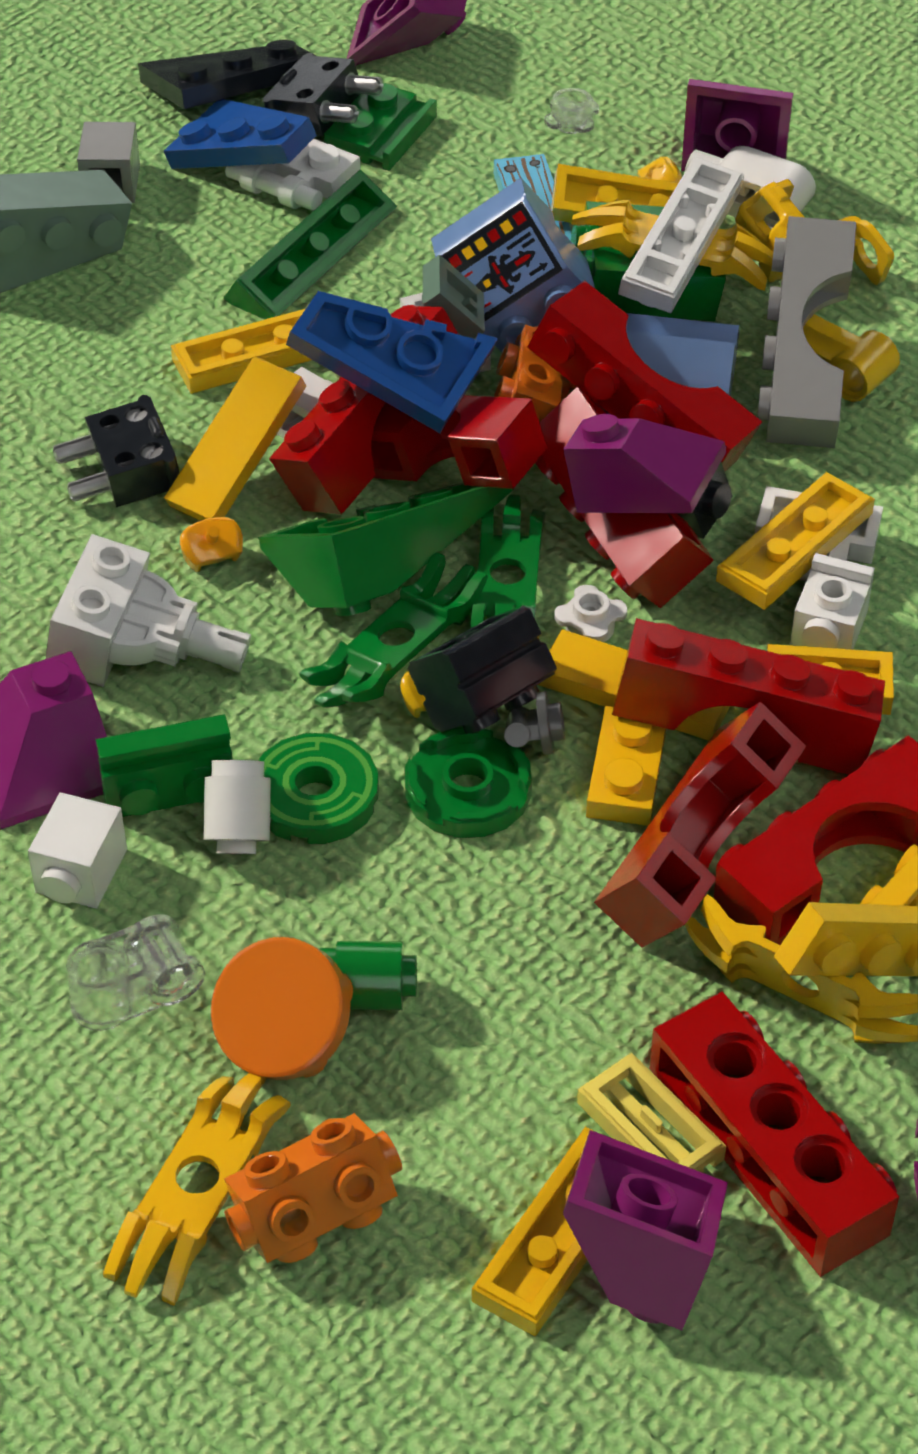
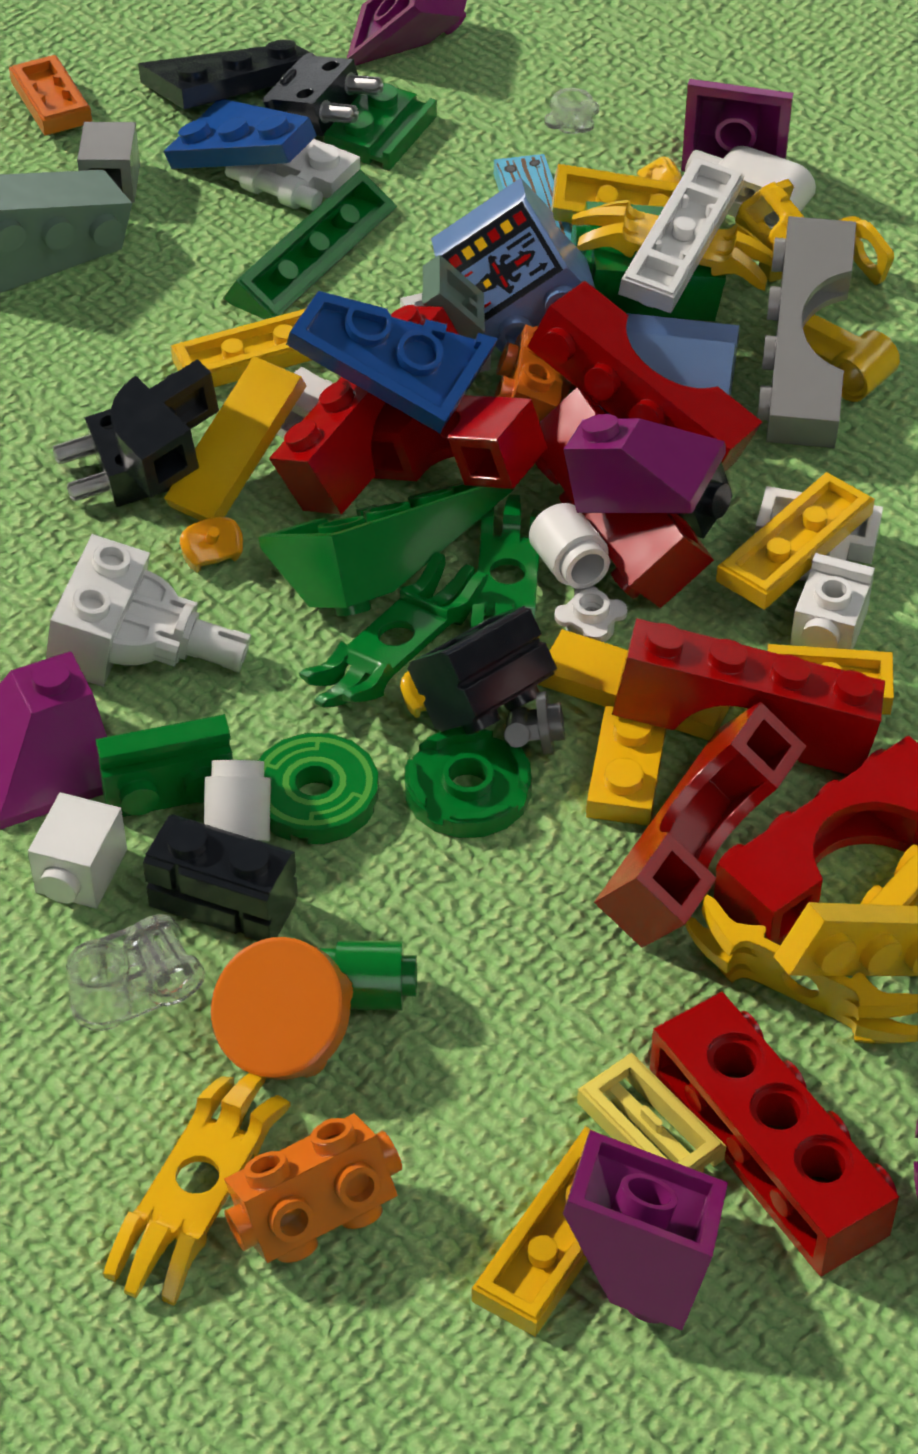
(50, 94): none -> orange plate
(157, 423): none -> black brick
(220, 878): none -> black brick
(569, 546): none -> white brick

